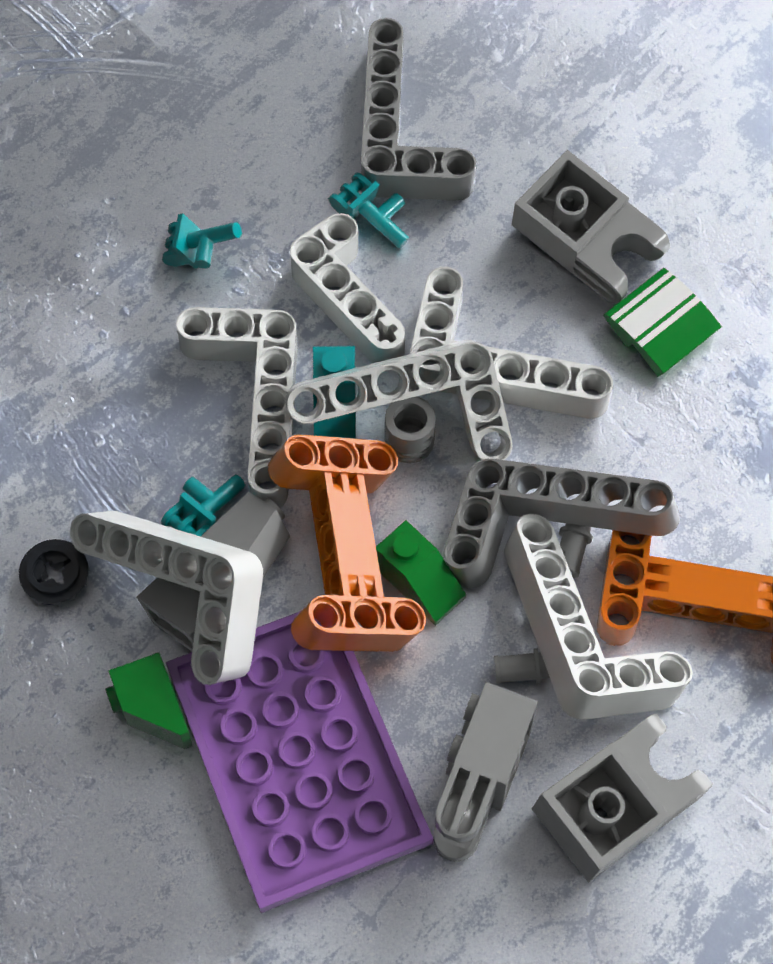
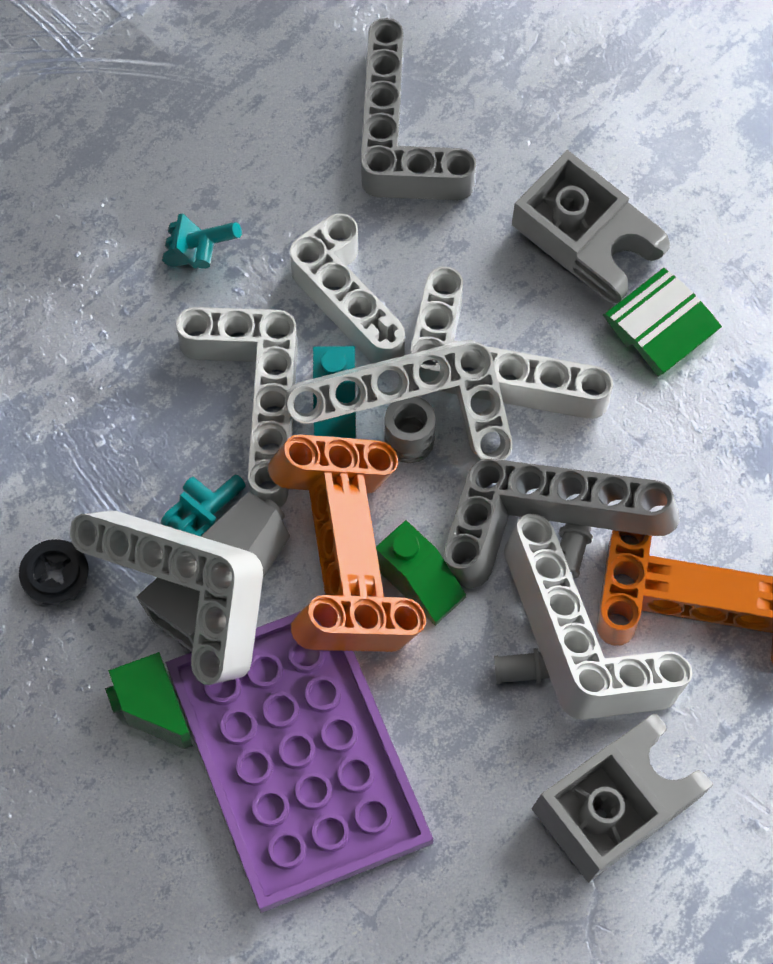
(364, 205): teal arm -> none
(481, 767): light grey brick -> none

